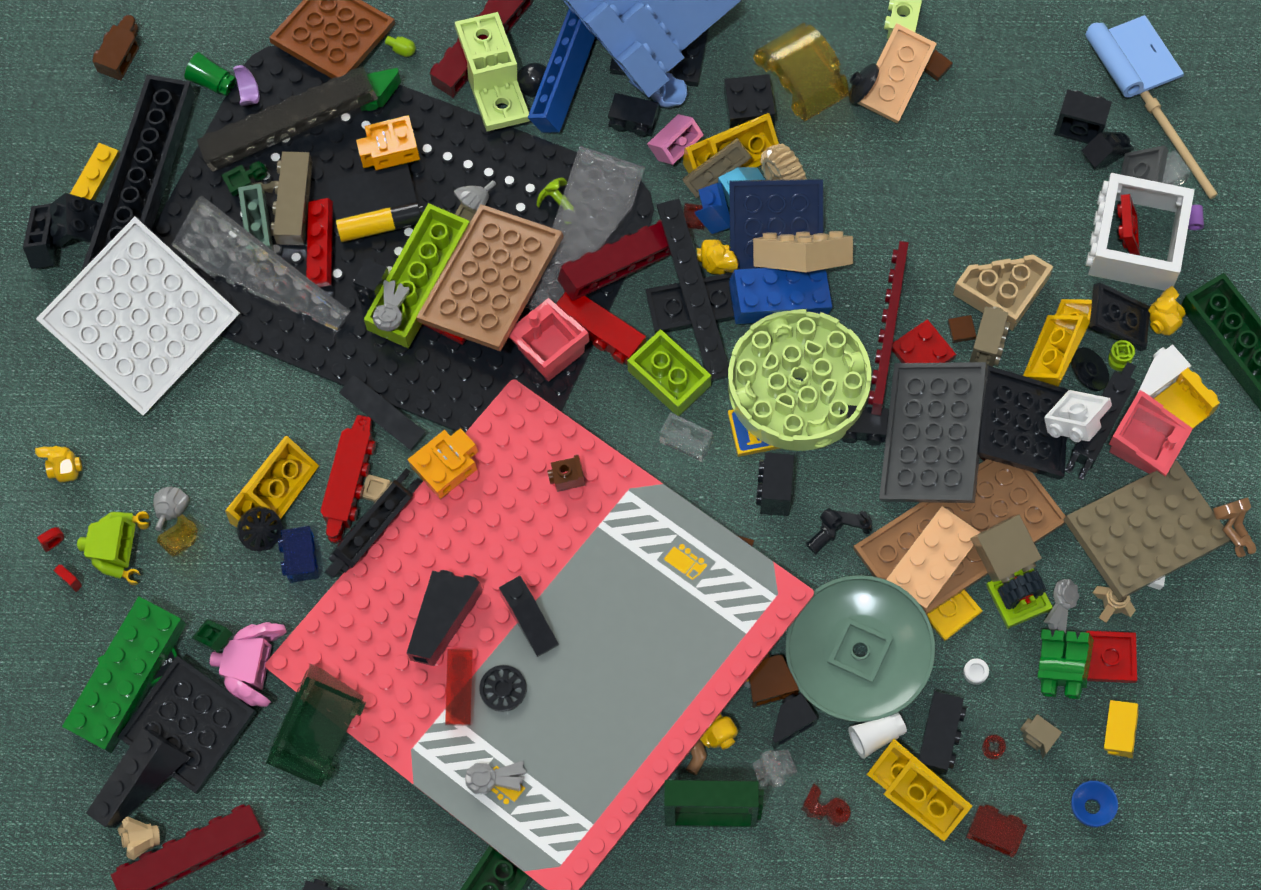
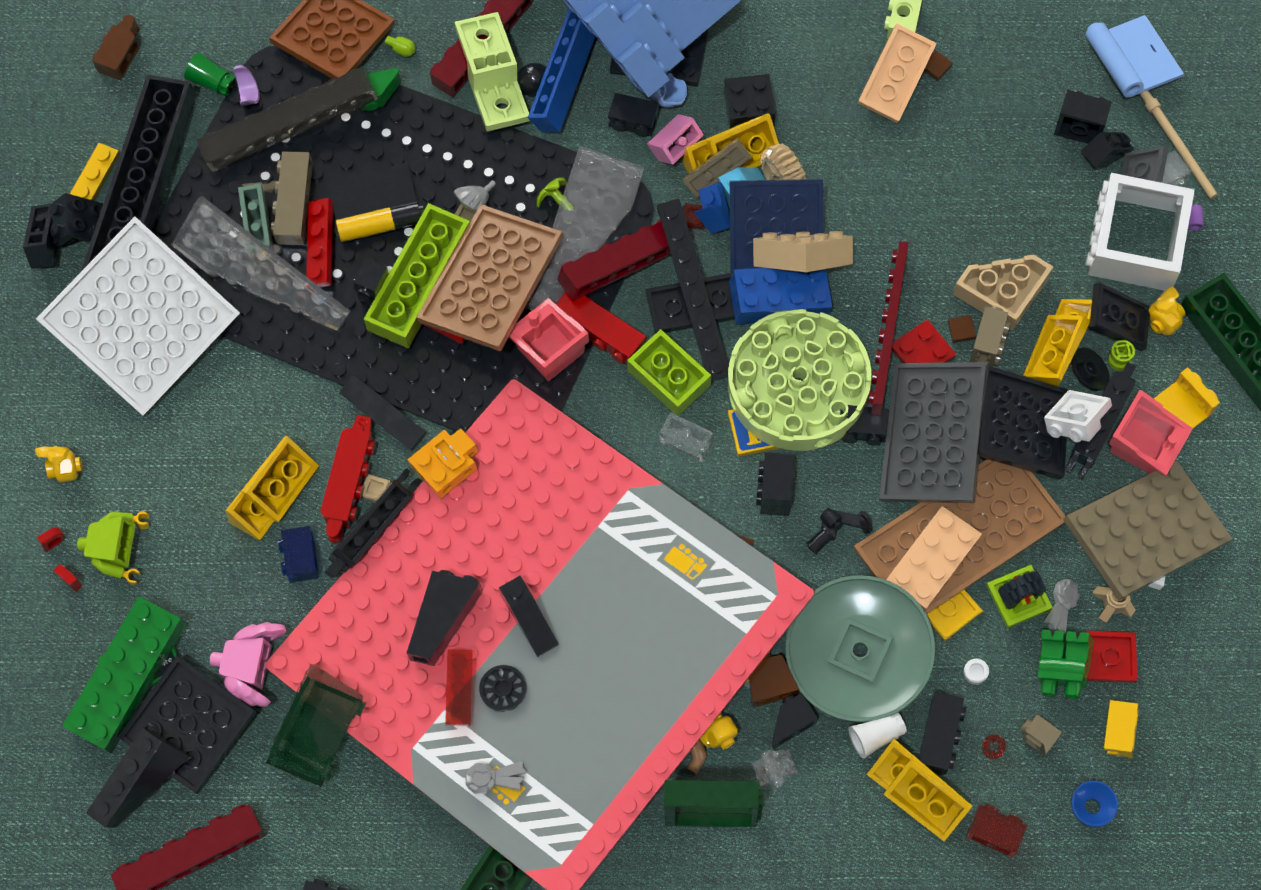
(138, 837): tan rock -> none
(169, 504): light grey piece -> none
(179, 536): clear yellow bracket -> none
(212, 636): dark green plate -> none
(239, 177): dark green plate -> none
(259, 528): black wheel -> none
(388, 144): light orange piece -> none
(388, 316): light grey piece -> none
(572, 479): reddish brown brick -> none
(716, 257): yellow head -> none
(806, 68): clear yellow cylinder -> none
(836, 810): clear red leg -> none
(862, 83): black dish -> none
(1006, 549): dark tan brick -> none
(1129, 229): red plate -> none
(1163, 371): white slope -> none
(1235, 513): medium nougat piece -> none

